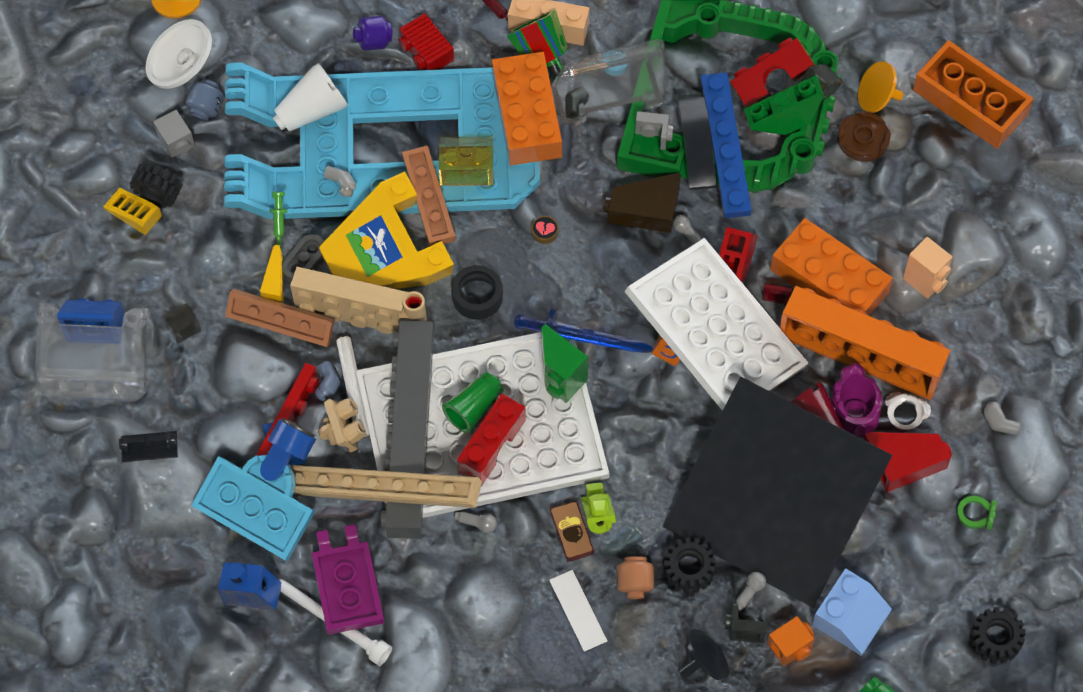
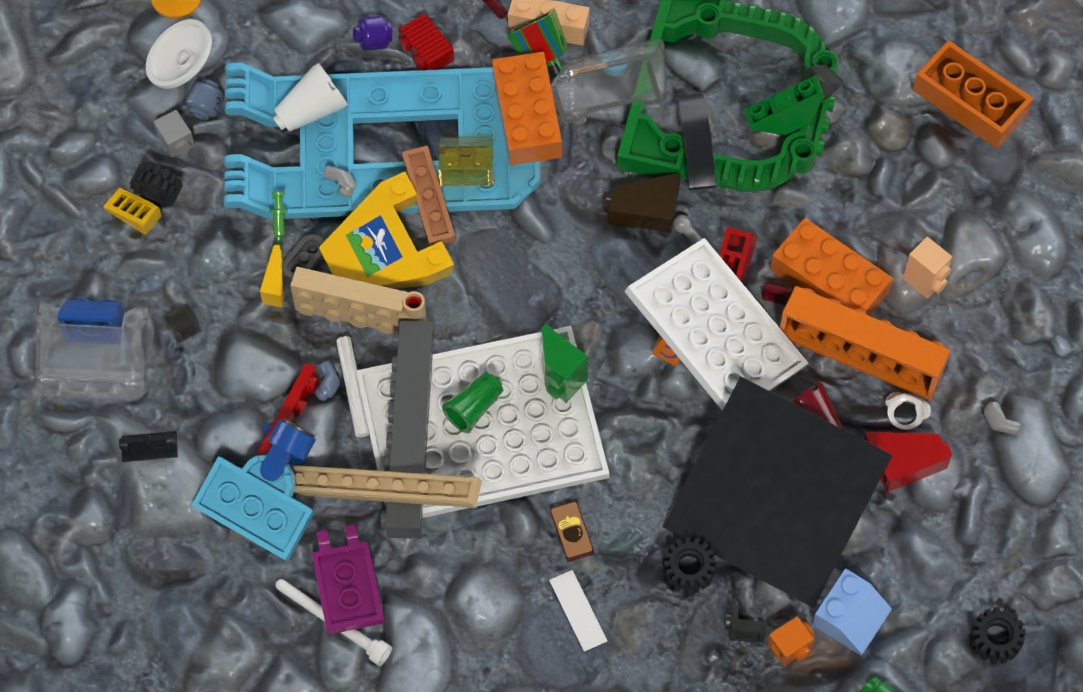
(243, 585): blue torso -> none
(280, 317): nougat plate -> none
(337, 426): tan hips -> none
(477, 273): black tyre -> none
(483, 448): red arch -> none
(486, 522): light grey piece -> none
(544, 229): tile -> none
(573, 100): pearl dark grey arm -> none
(582, 334): clear blue sword -> none
(598, 508): lime hips -> none
(635, 577): nougat head -> none
(654, 125): light grey bracket -> none
(705, 654): black shield -> none
(726, 146): blue plate -> none
(751, 82): red arch -> none
(755, 582): light grey piece -> none
(857, 401): magenta piece -> none
(863, 136): reddish brown tile -> none
(878, 87): light orange shield -> none
(988, 522): bright green piece -> none

